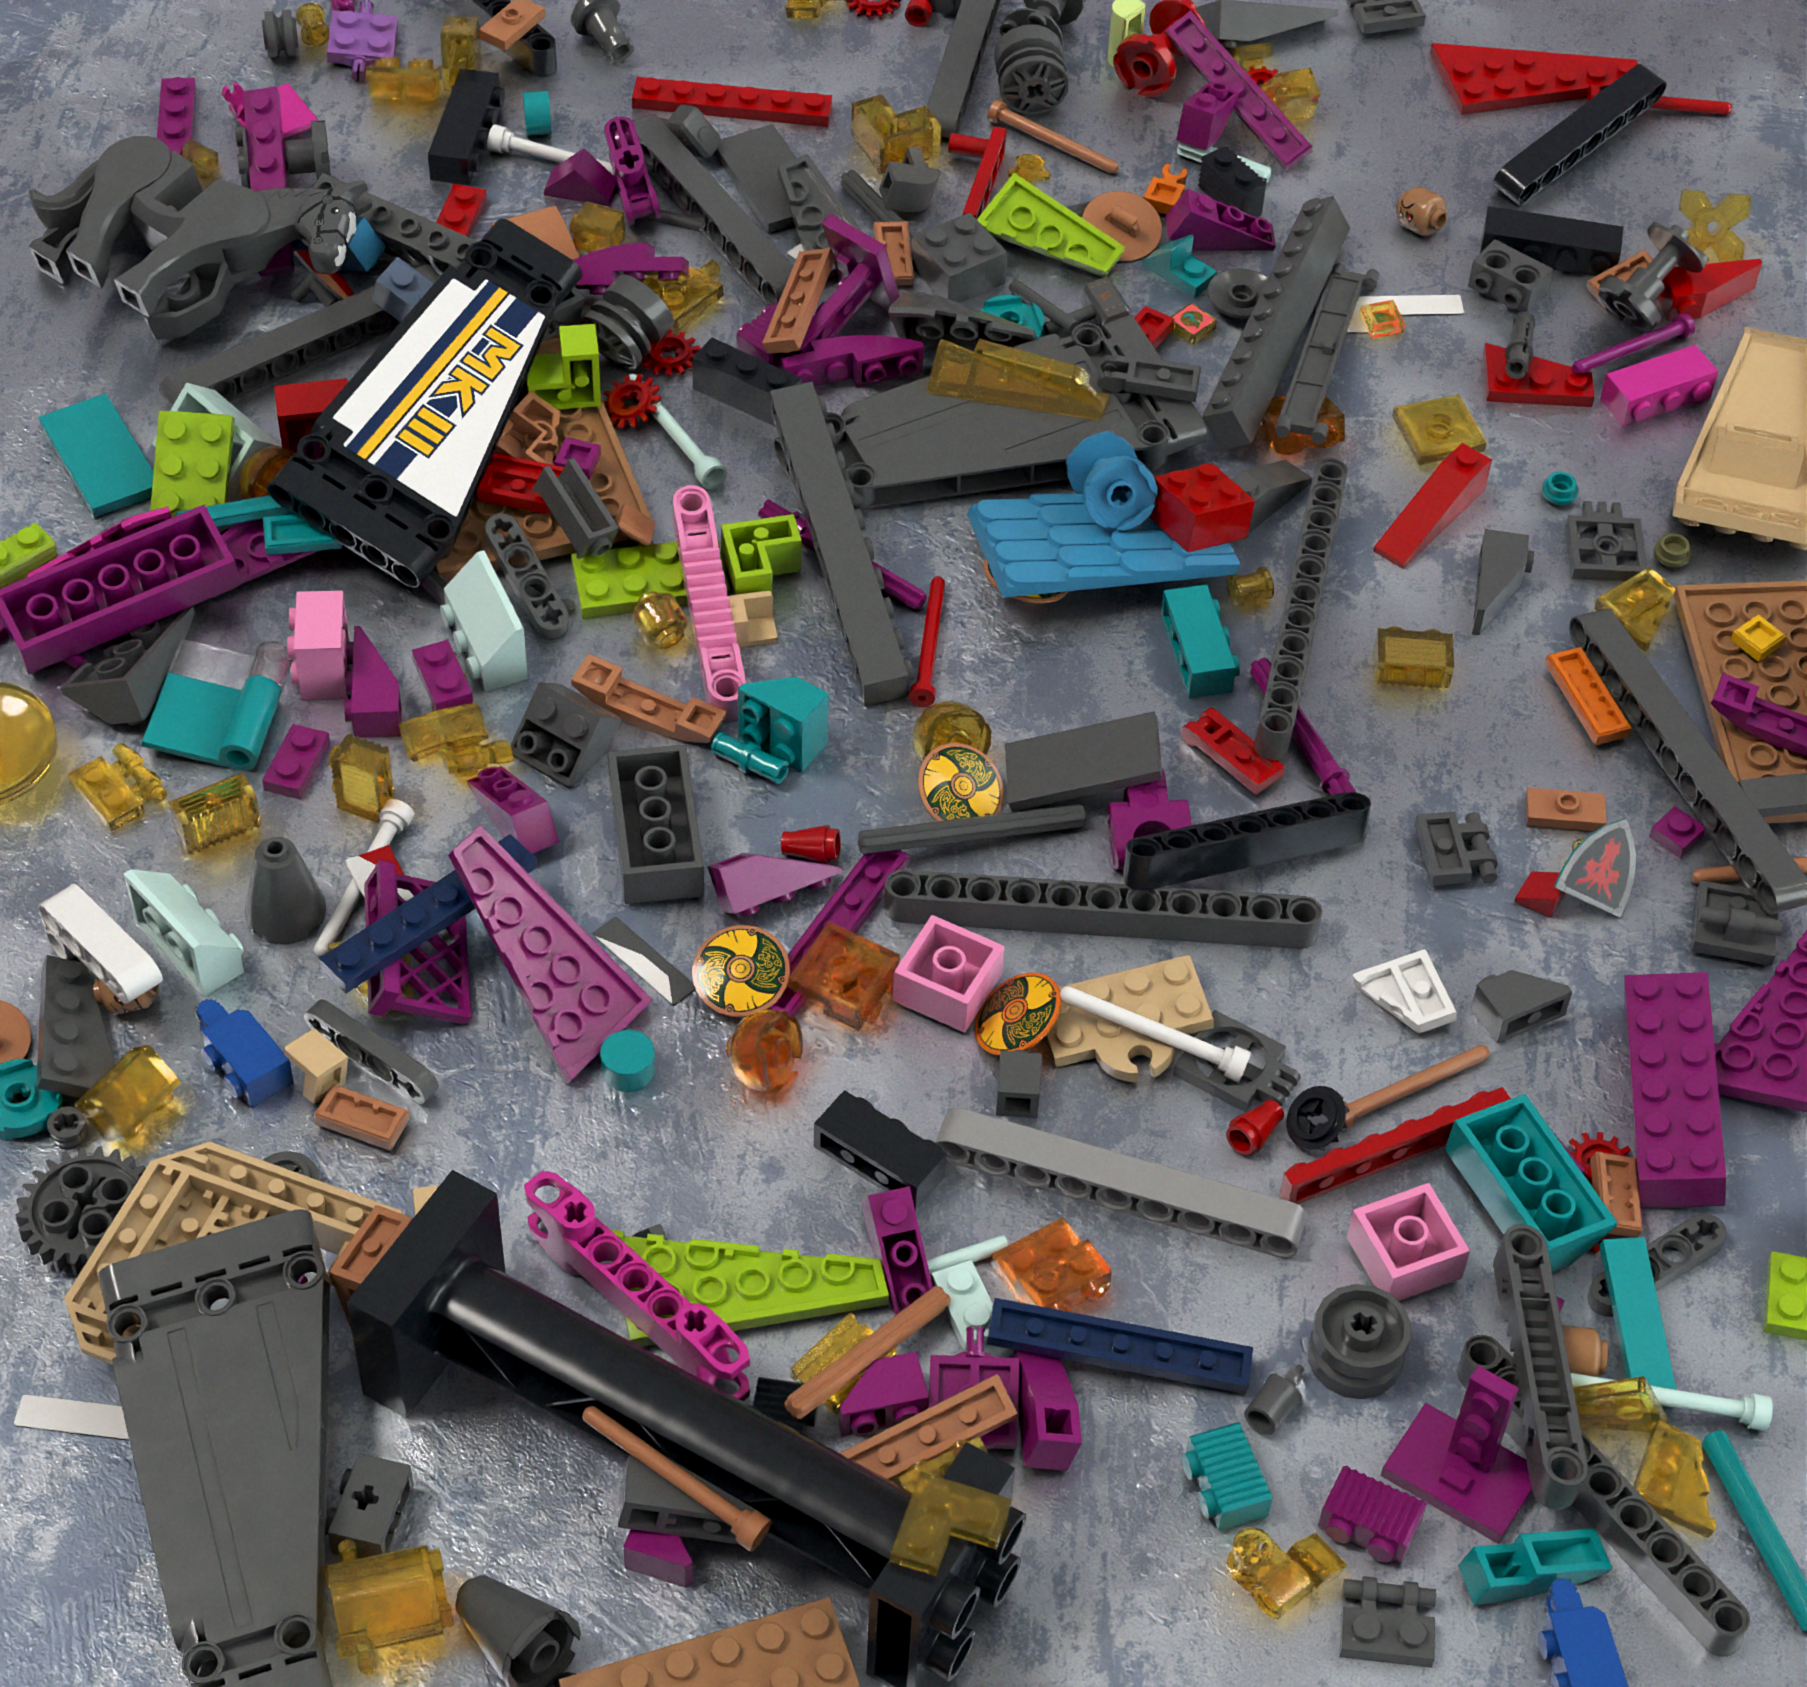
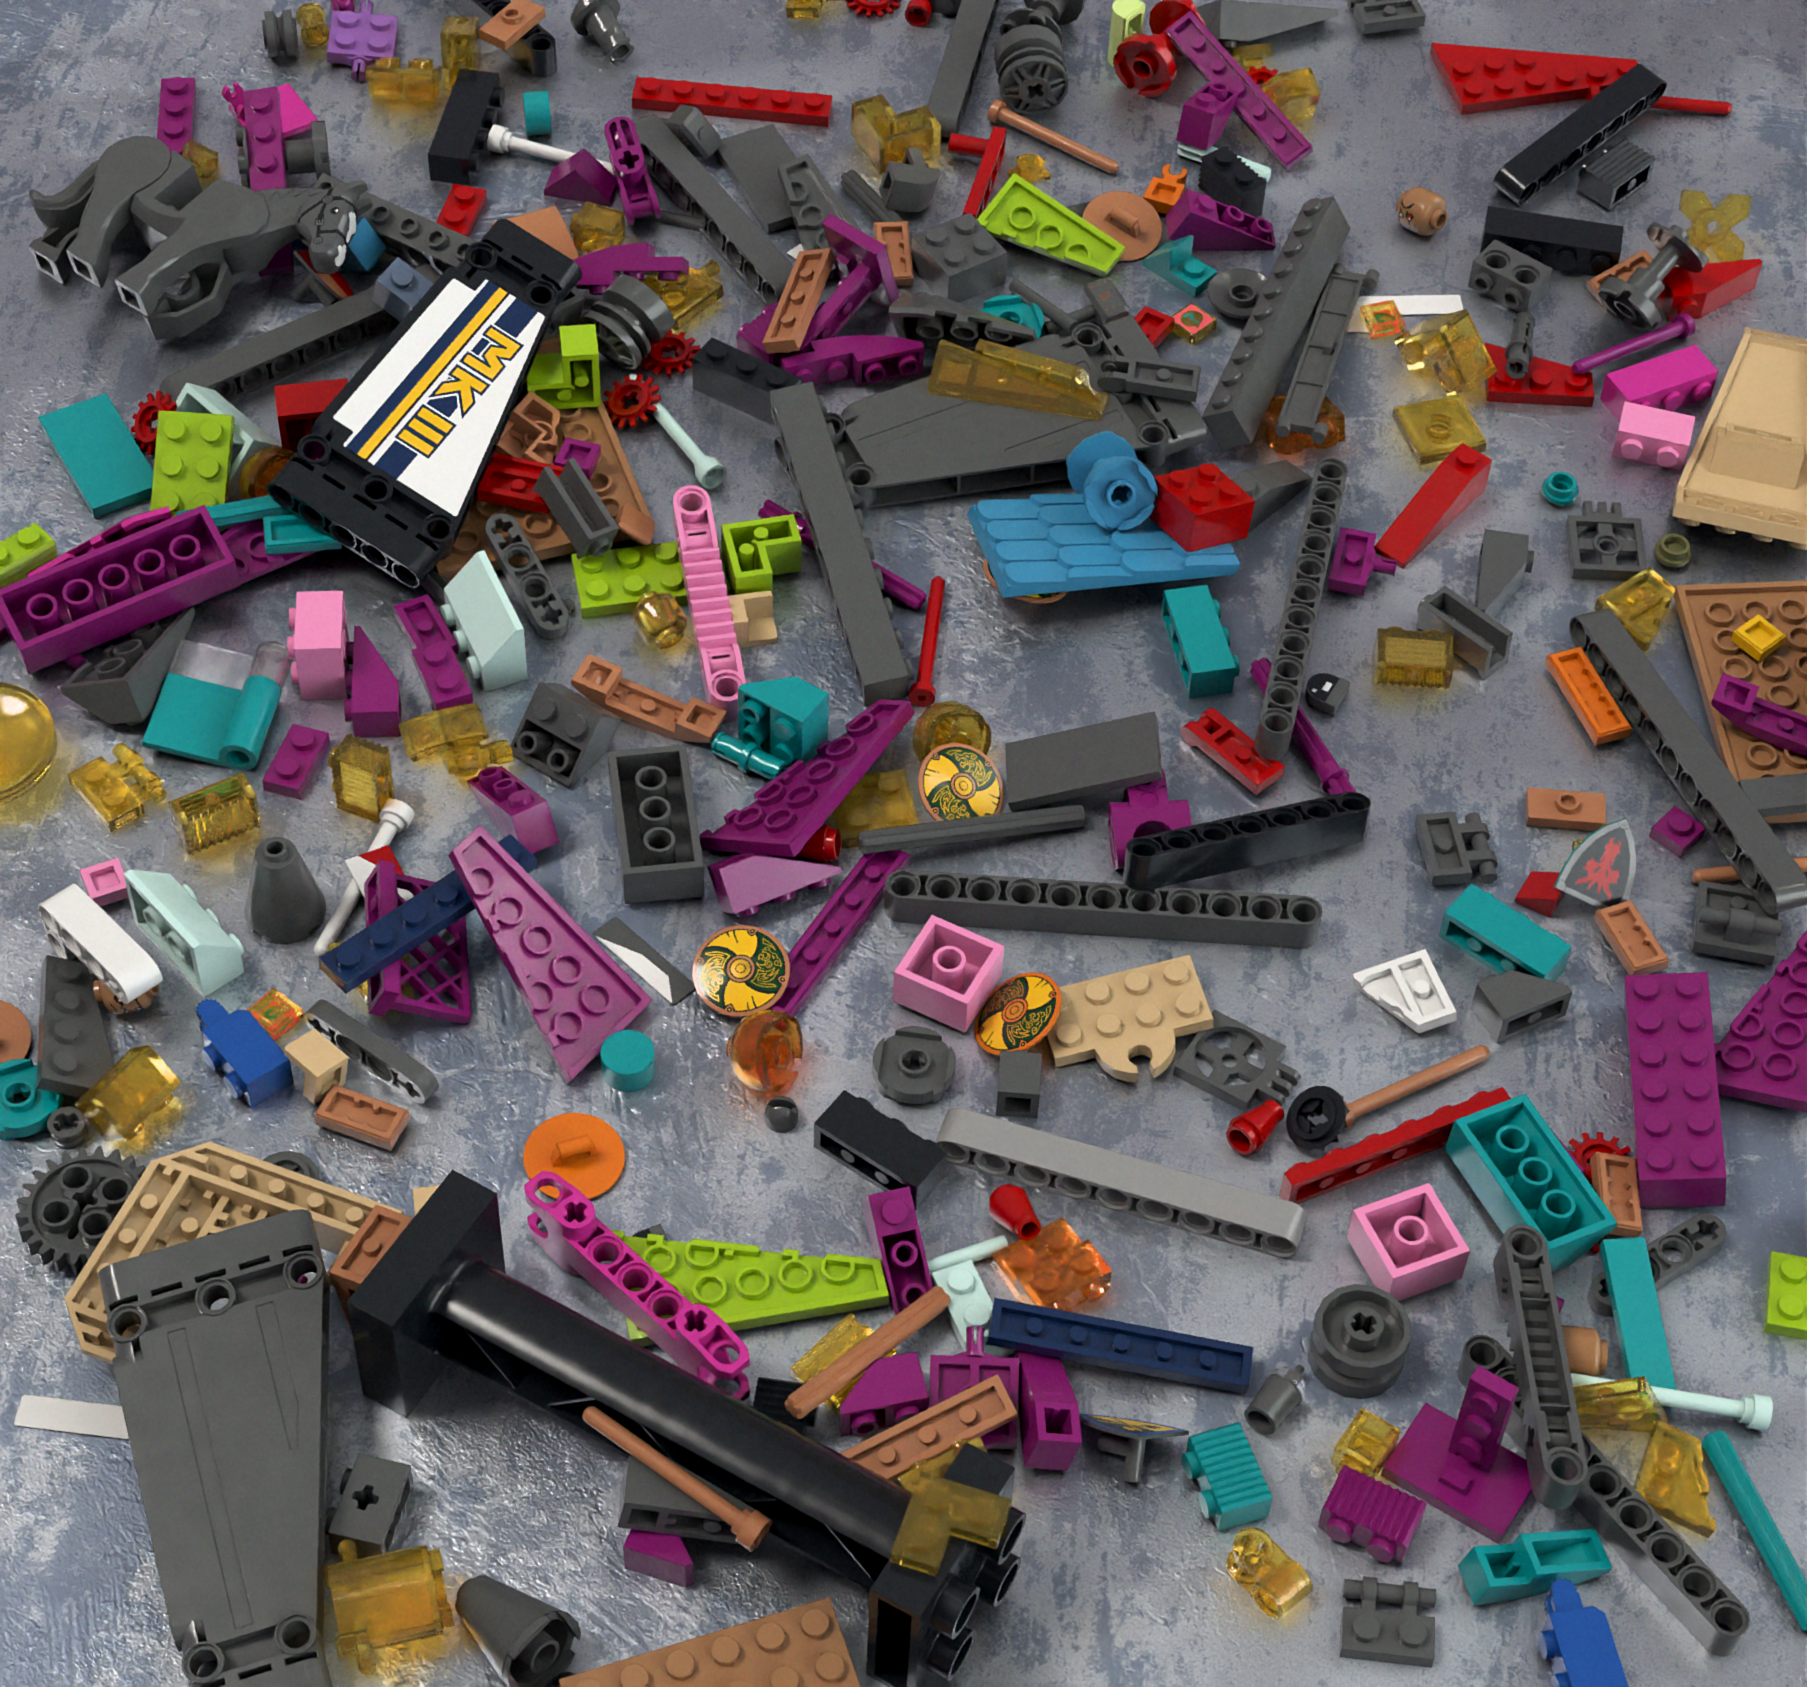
(105, 882): none -> bright pink plate
(143, 419): none -> red gear
(276, 1013): none -> clear yellow tile
(423, 623): none -> magenta plate
(578, 1150): none -> orange shield
(781, 1114): none -> dark grey hinge
(807, 793): none -> magenta wing
(846, 975): clear orange plate -> none
(875, 803): none -> clear yellow plate
(908, 1085): none -> dark grey plate
(1013, 1210): none -> red cone
(1134, 1445): none -> dark grey shield
(1229, 1061): white piece -> none
(1250, 586): clear yellow bush -> none
(1317, 1560): clear yellow plate -> none
(1326, 692): none -> tile
(1356, 561): none -> magenta plate
(1365, 1444): none -> clear yellow brick
(1452, 349): none -> clear yellow brick
(1476, 634): none -> dark grey window
(1502, 936): none -> teal brick
(1615, 174): none -> black brick
(1631, 939): none -> nougat plate
(1653, 436): none -> bright pink brick

